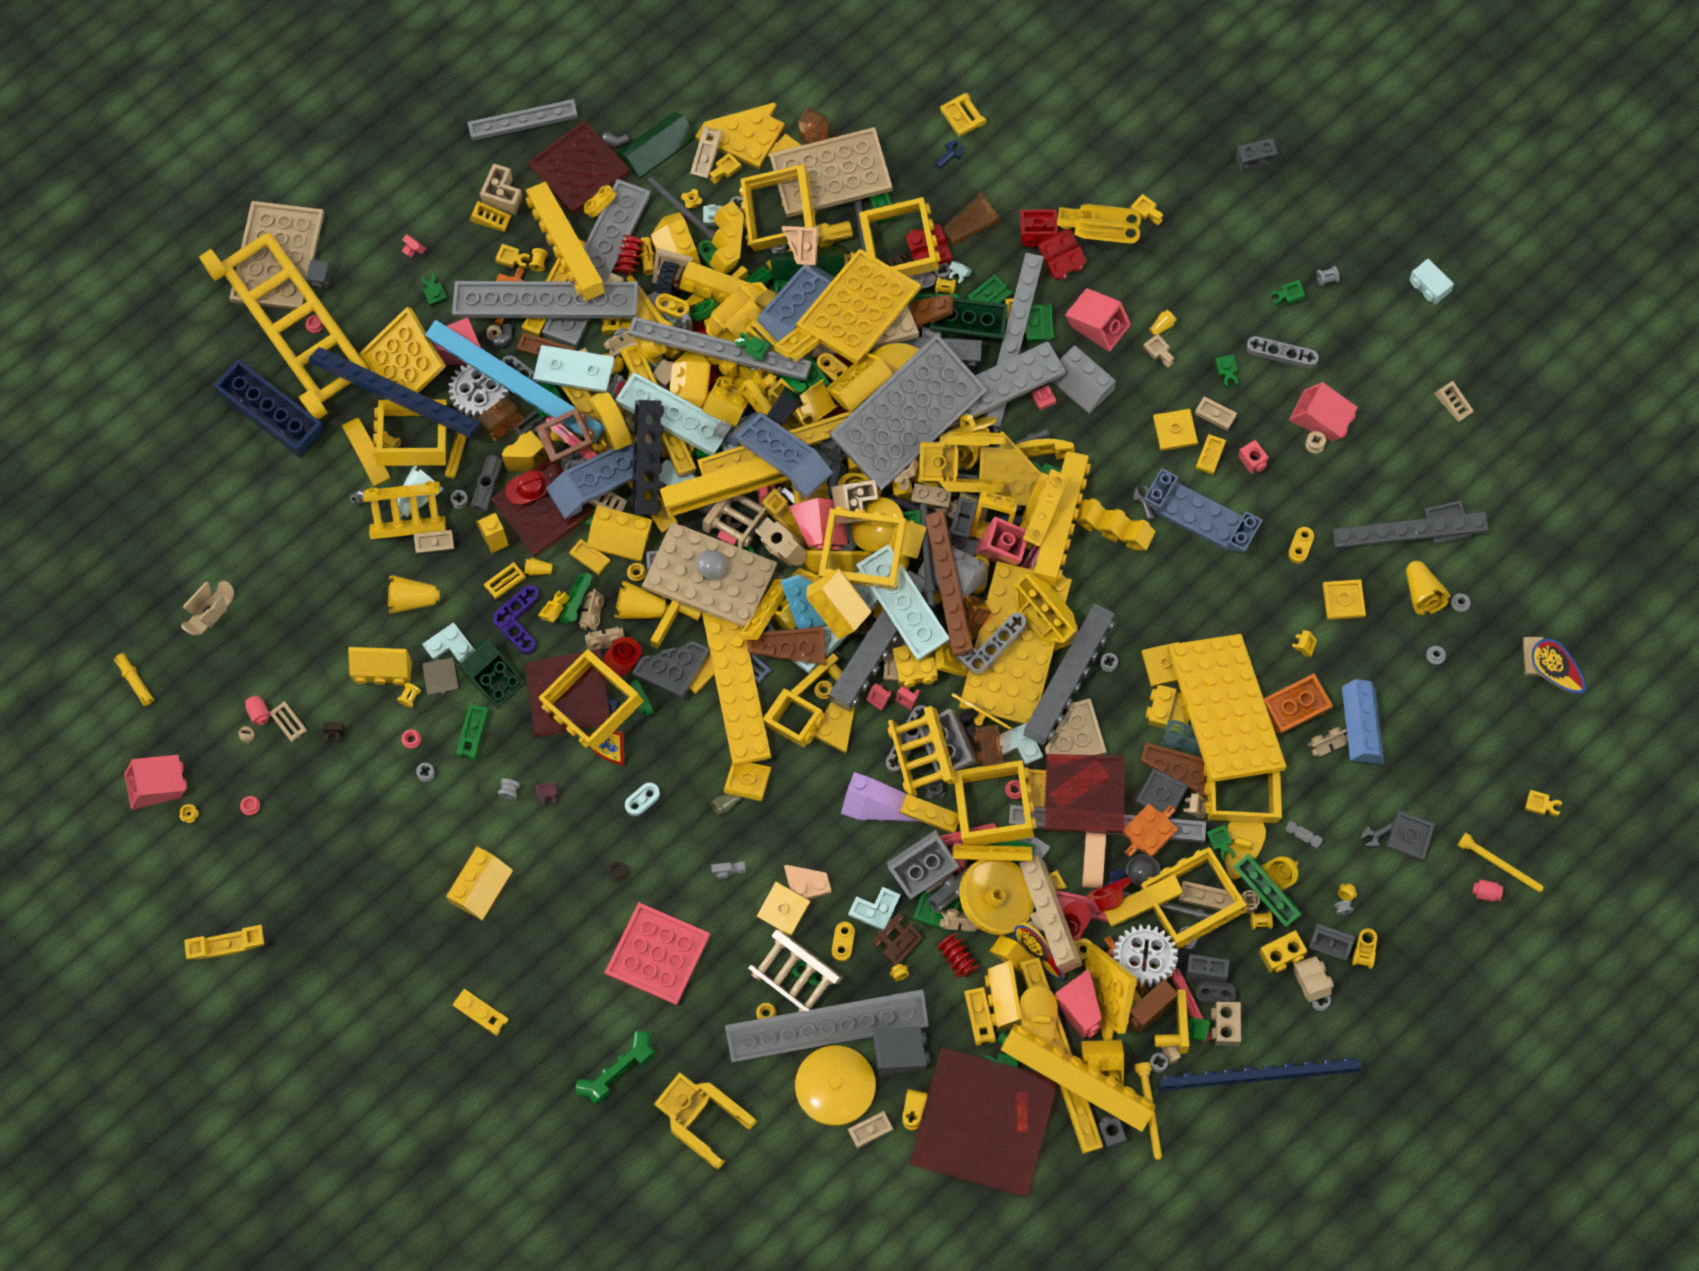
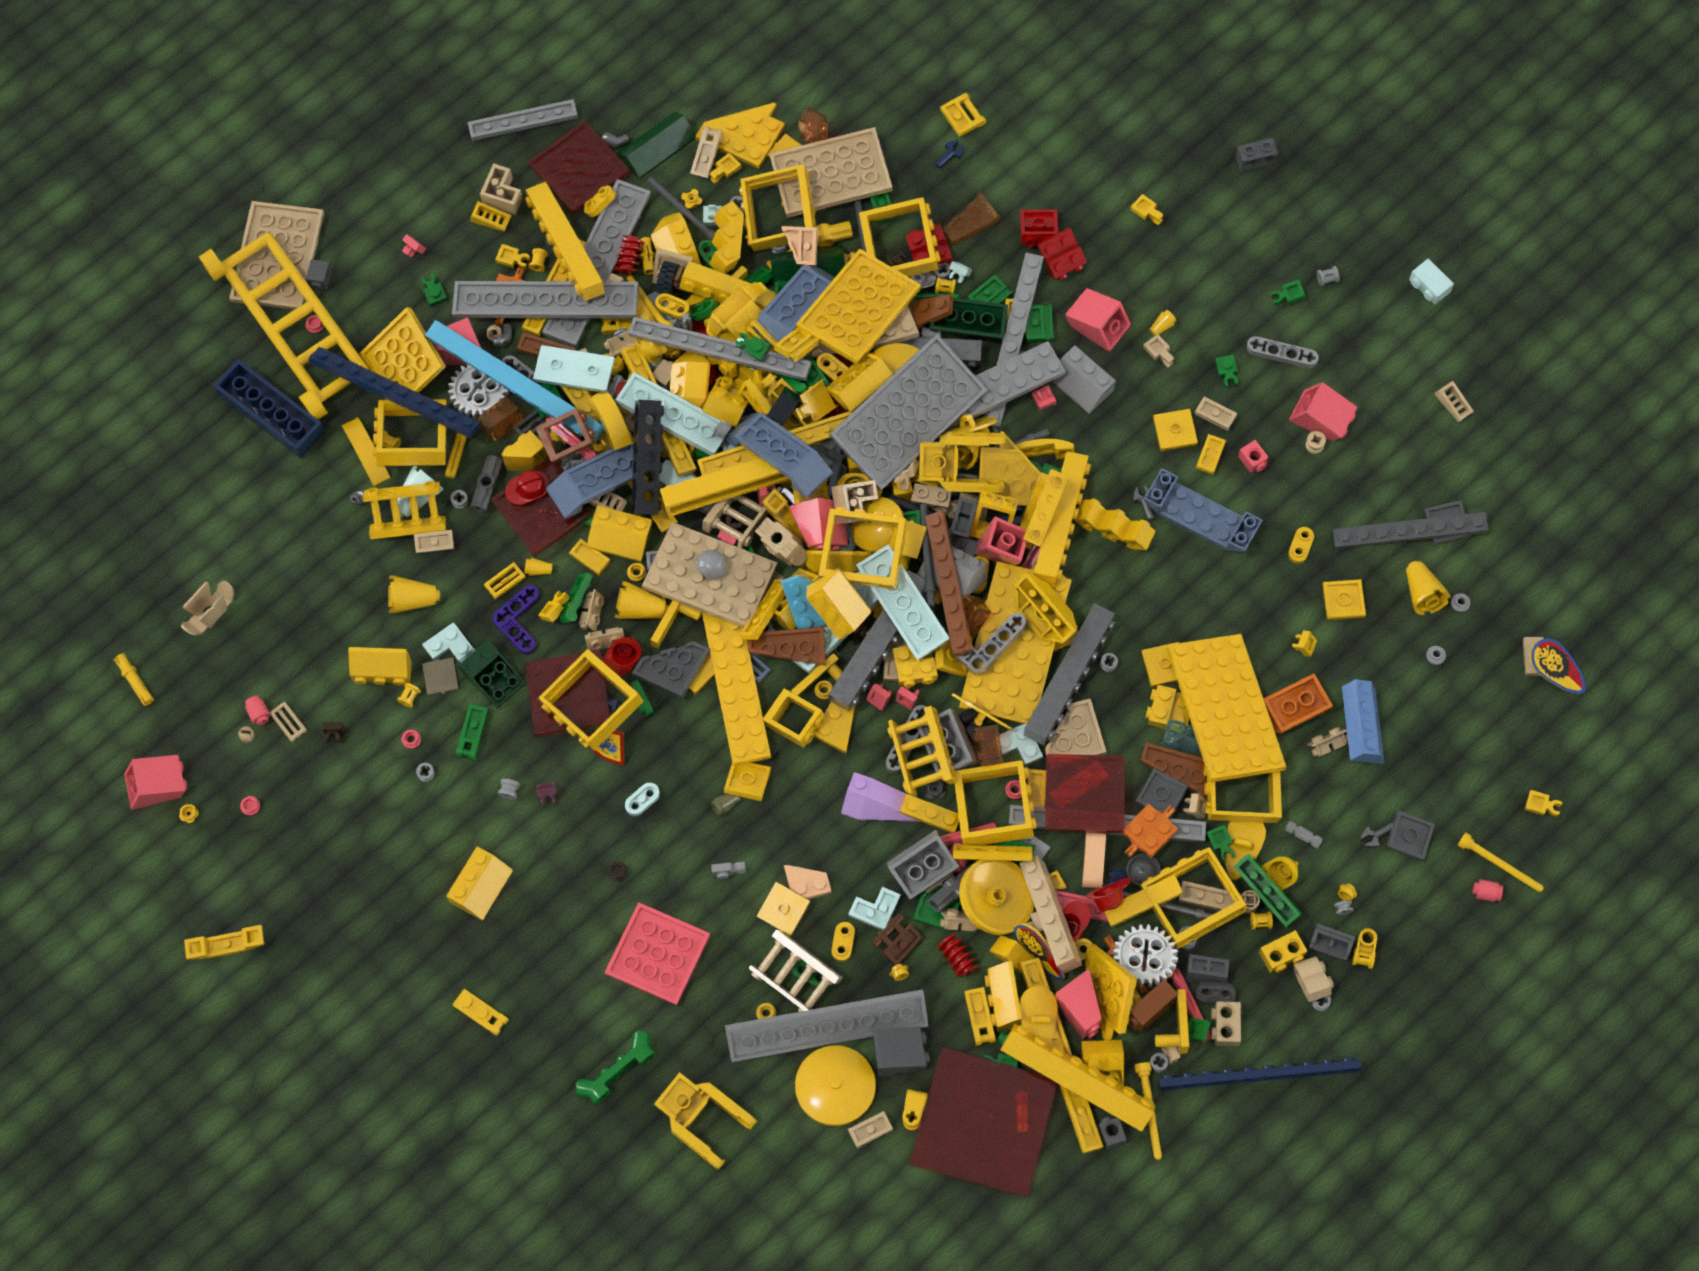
(492, 532): yellow slope -> none
(1100, 222): yellow plate -> none

